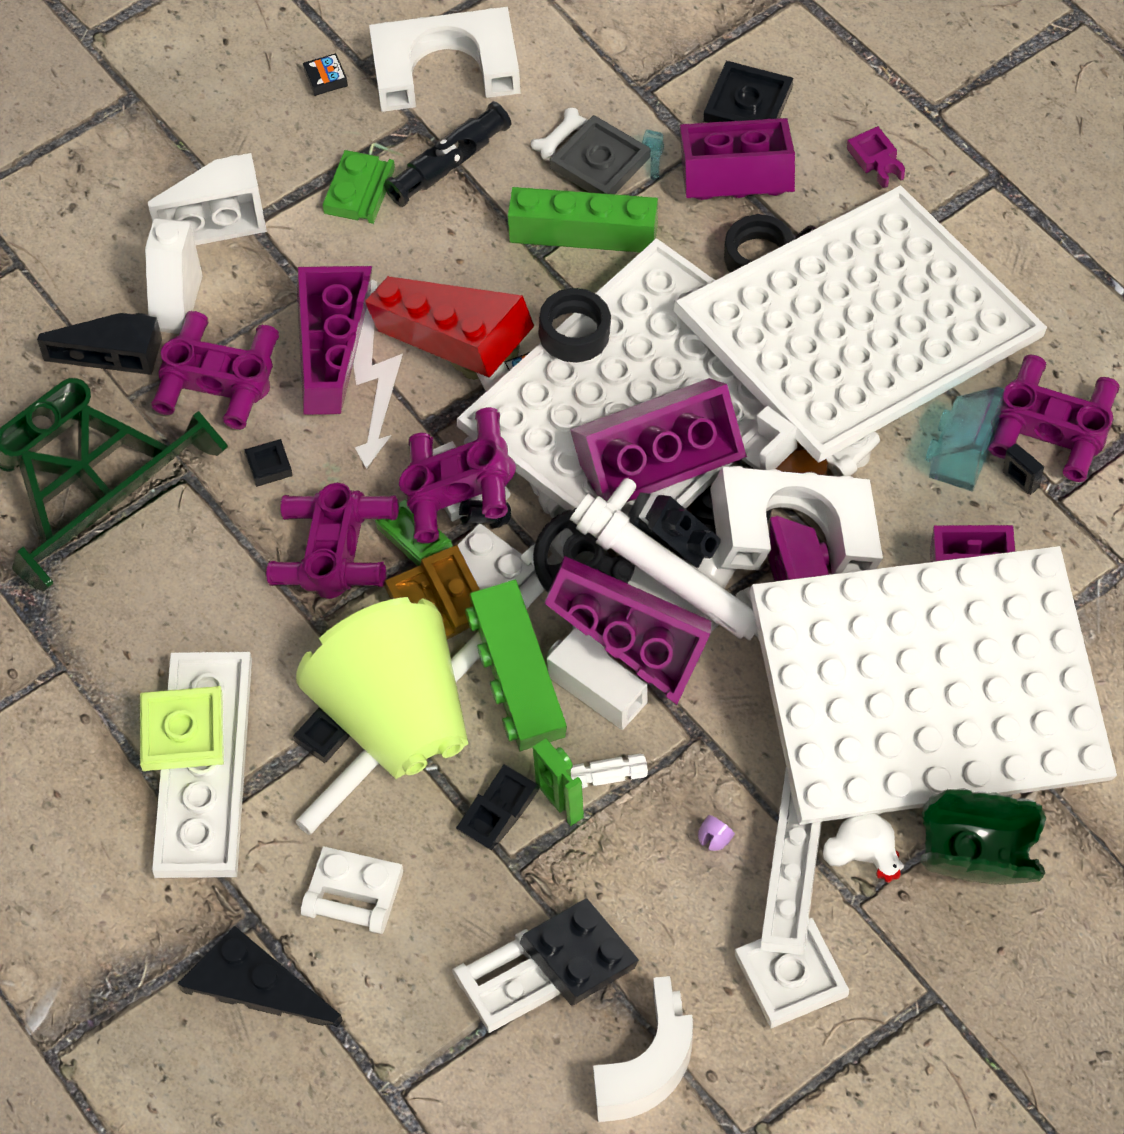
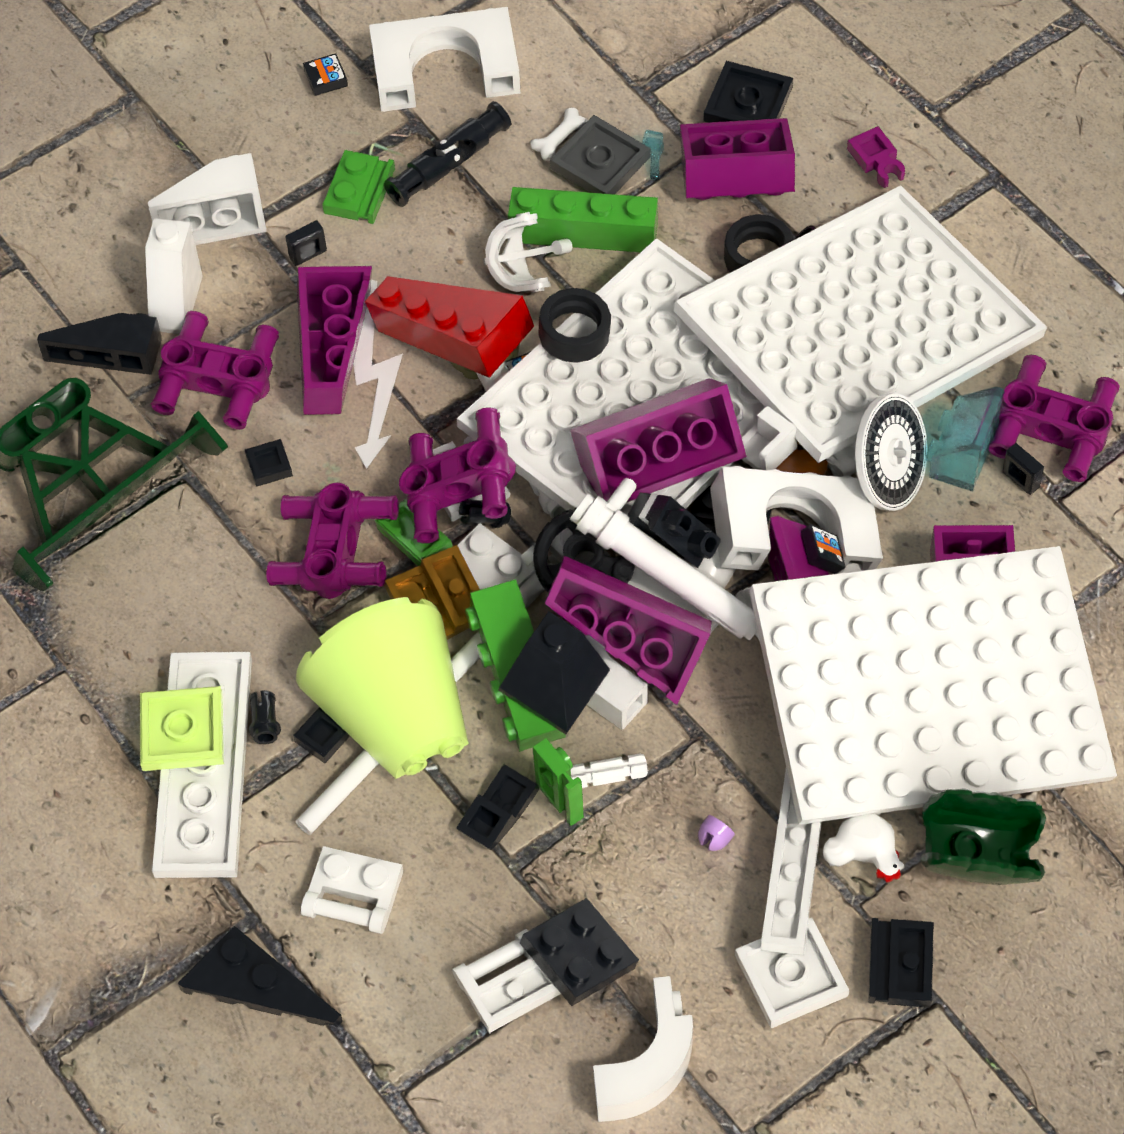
(264, 724): none -> black pin
(306, 243): none -> black tile
(515, 255): none -> white helmet
(555, 673): none -> black slope
(822, 549): none -> black tile
(891, 452): none -> piece
(901, 962): none -> black plate

